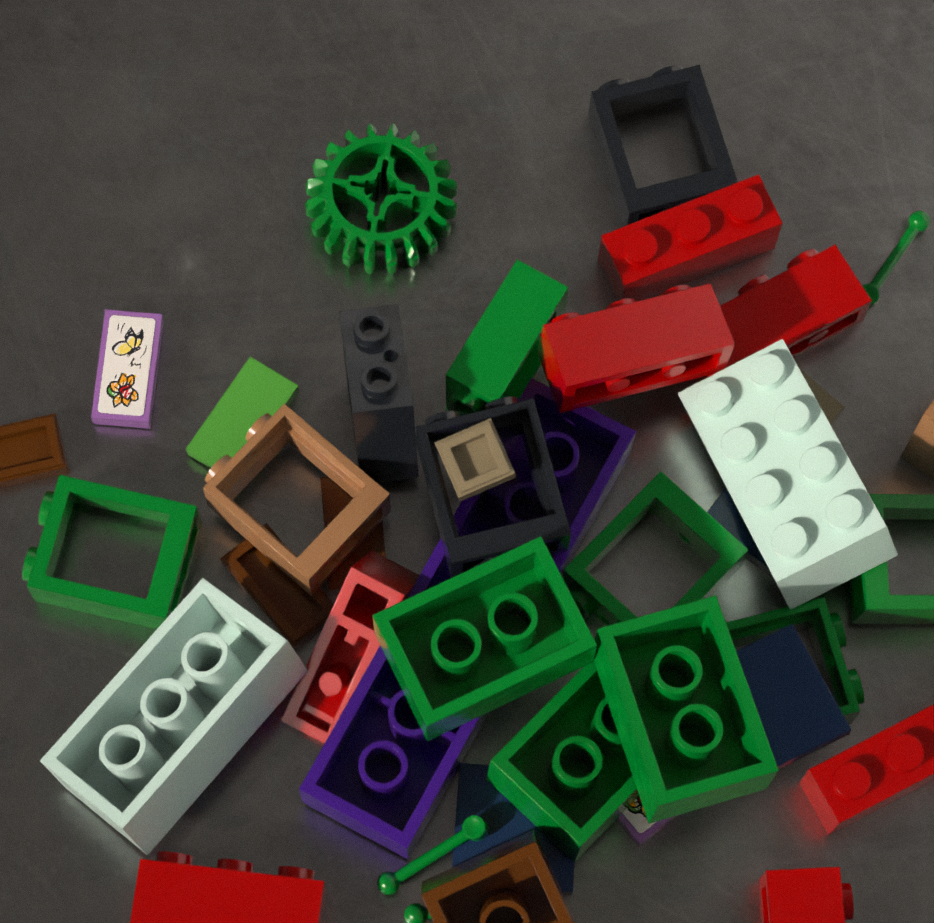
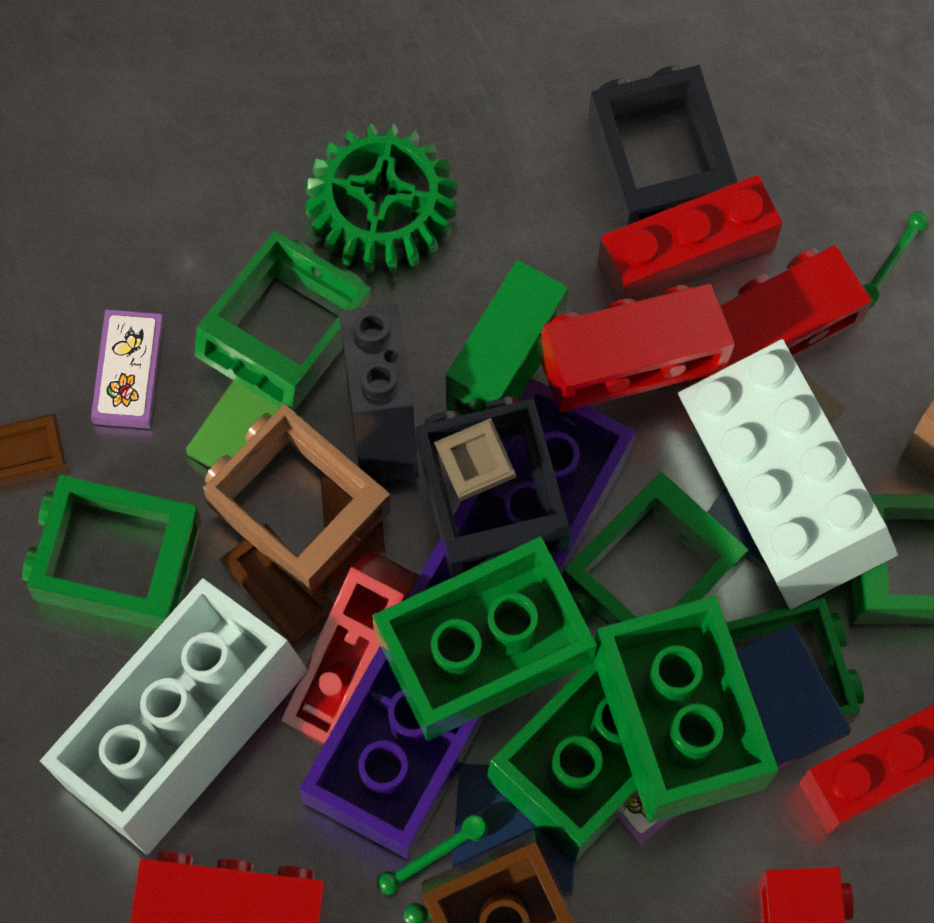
(252, 361): none -> green window

